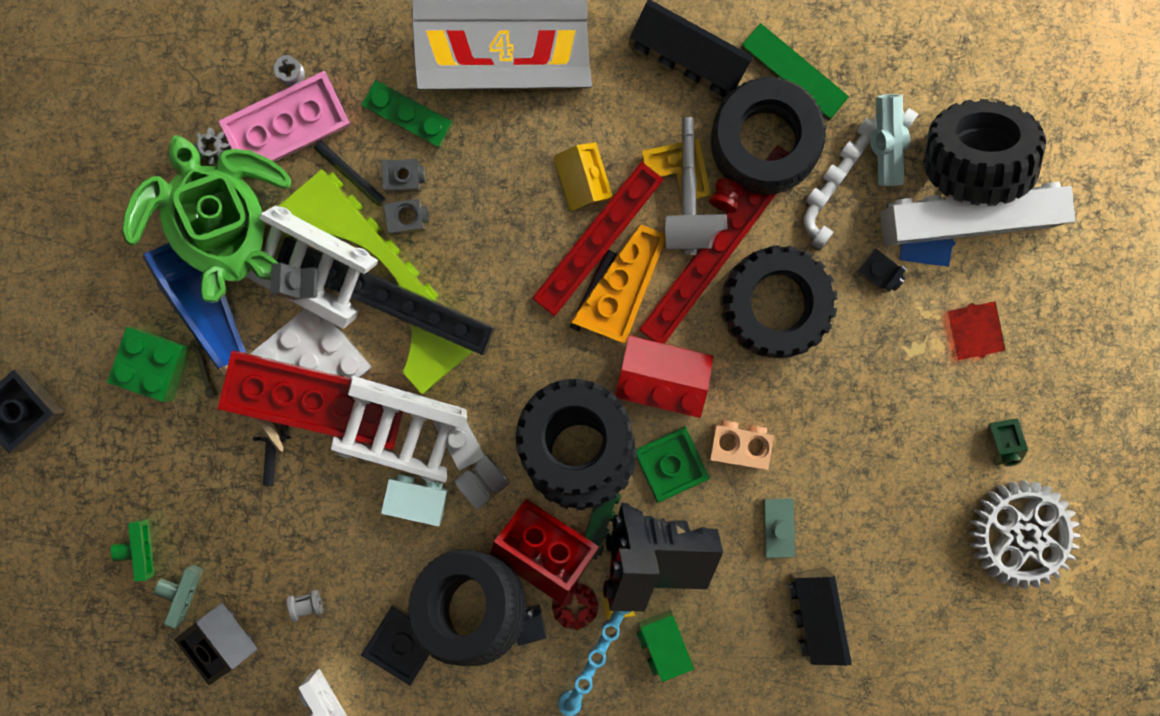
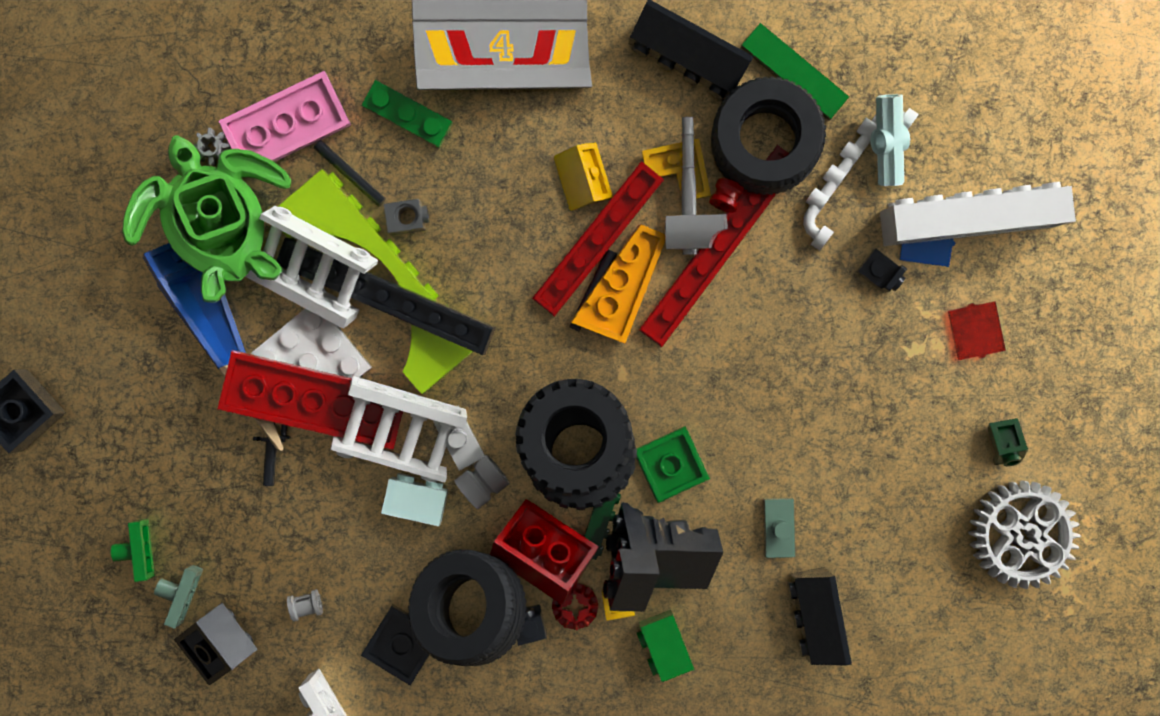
(149, 364): green brick -> none
(210, 392): dark tan hinge -> none
(281, 68): light grey bush -> none
(294, 282): dark grey bracket -> none
(394, 184): dark grey brick -> none
(570, 700): medium azure bar -> none
(664, 376): red slope -> none
(739, 452): light nougat brick -> none
(817, 296): black tyre -> none
(984, 152): black tyre -> none

